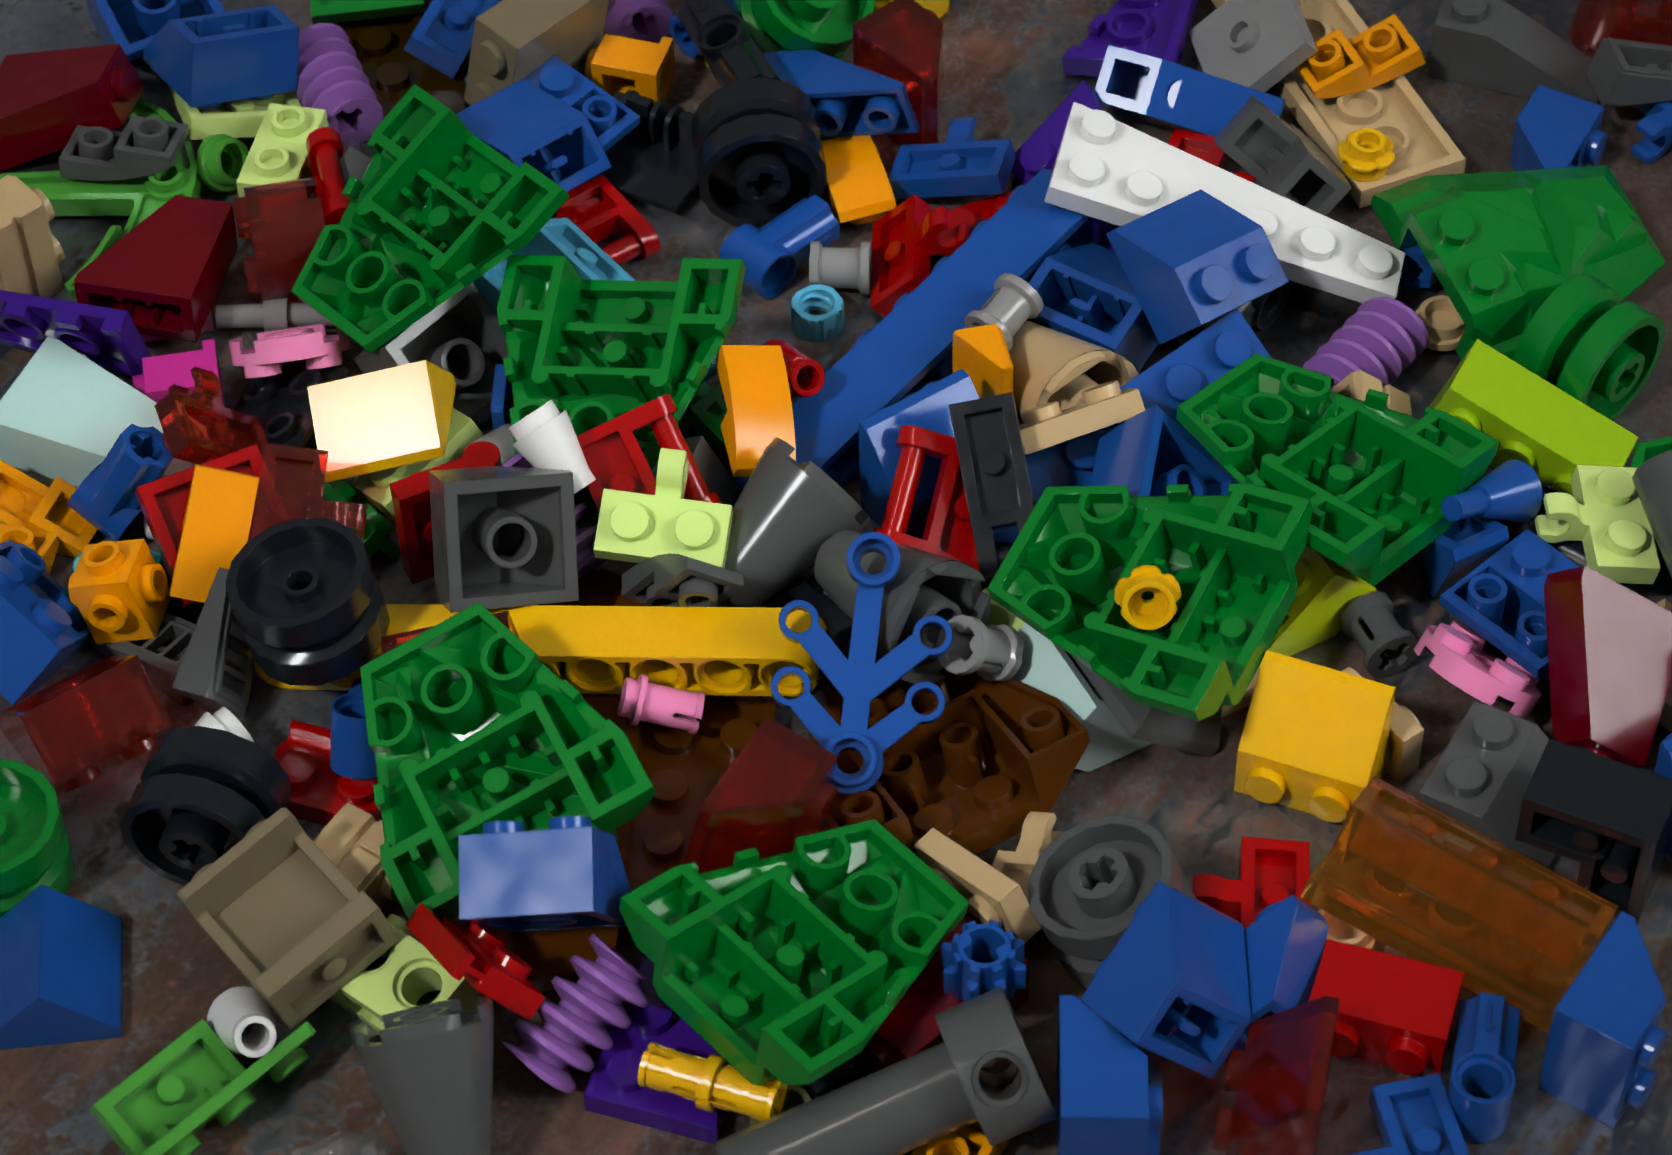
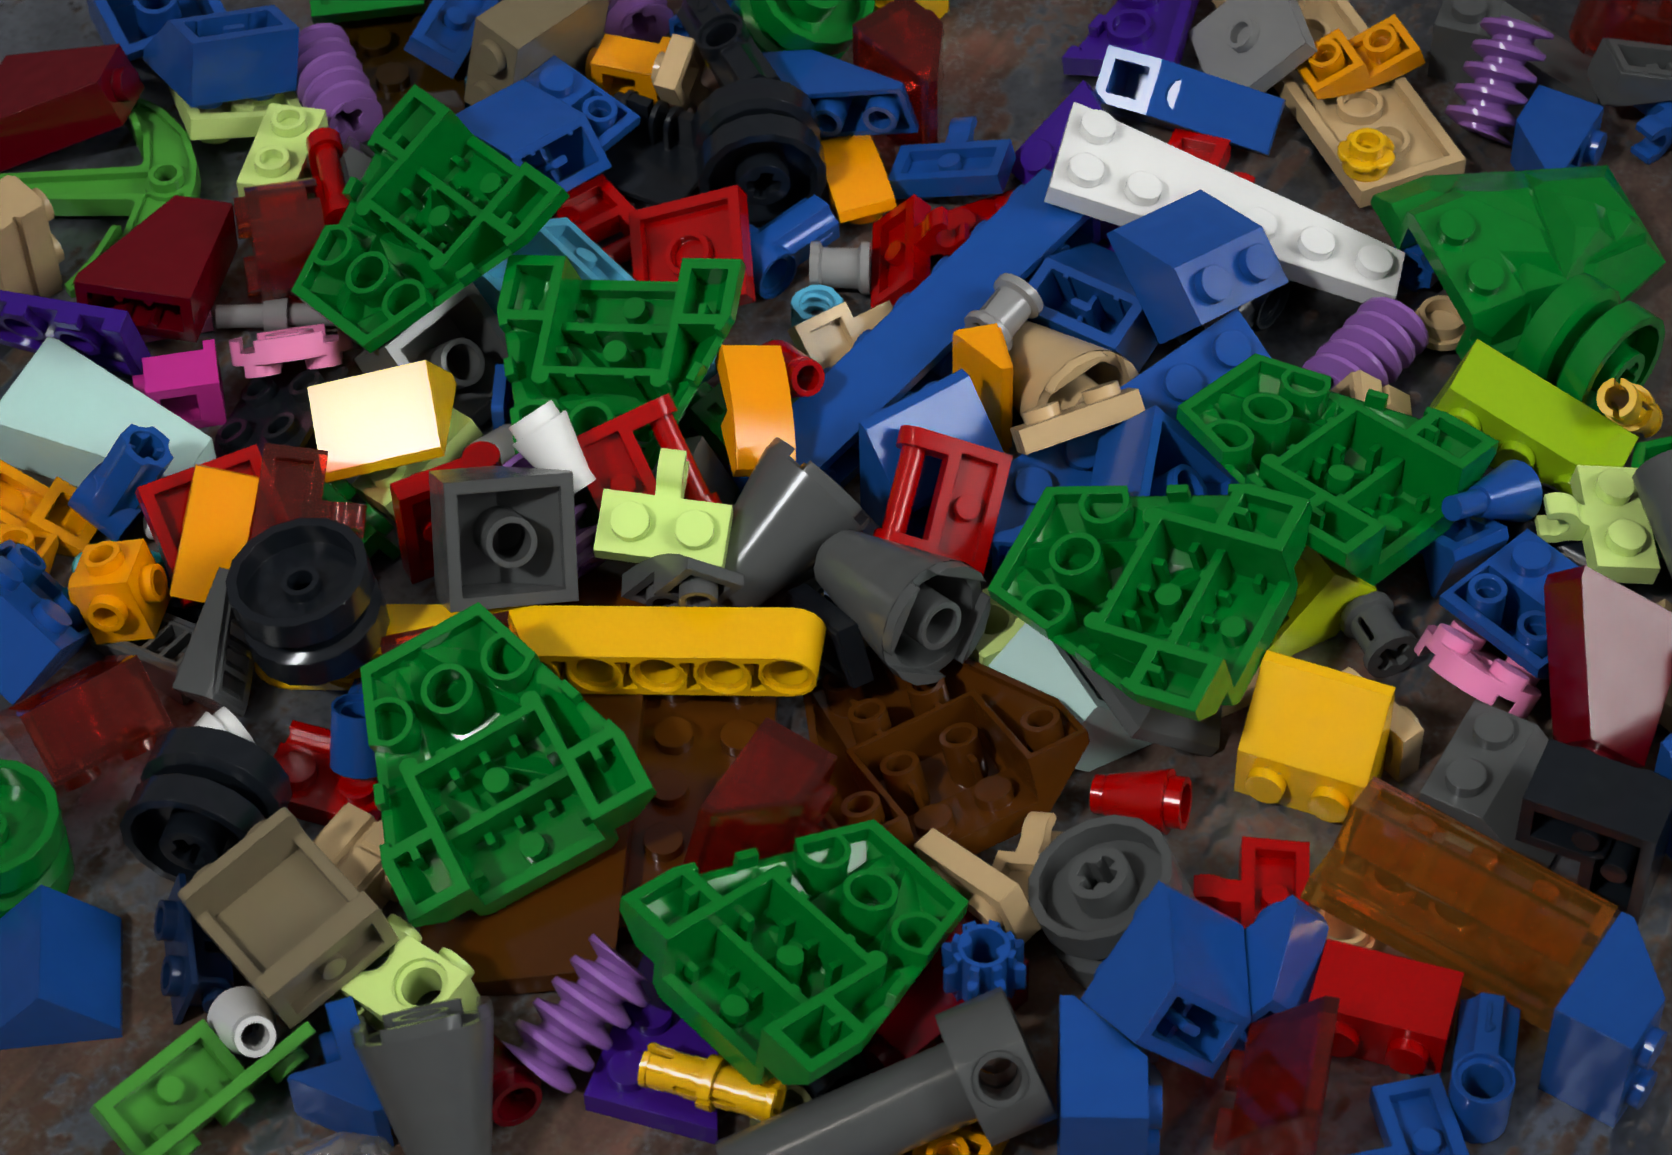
(140, 150): dark grey slope -> none
(187, 970): none -> dark blue hinge
(198, 424): clear red plate -> none
(220, 162): bright green plate -> none
(340, 1090): none -> blue slope
(479, 958): red plate -> none
(513, 1085): none -> dark red cone
(541, 877): slope -> none
(660, 705): bright pink pin -> none
(678, 74): none -> tan plate
(692, 227): none -> red plate
(834, 332): none -> tan plate
(859, 677): blue plant -> none
(990, 643): light grey bush -> none
(992, 473): black plate -> none
(1147, 613): yellow plate -> none
(1151, 795): none -> red cone
(1282, 158): dark grey brick -> none
(1497, 76): none -> medium lavender piece
(1628, 400): none -> yellow pin

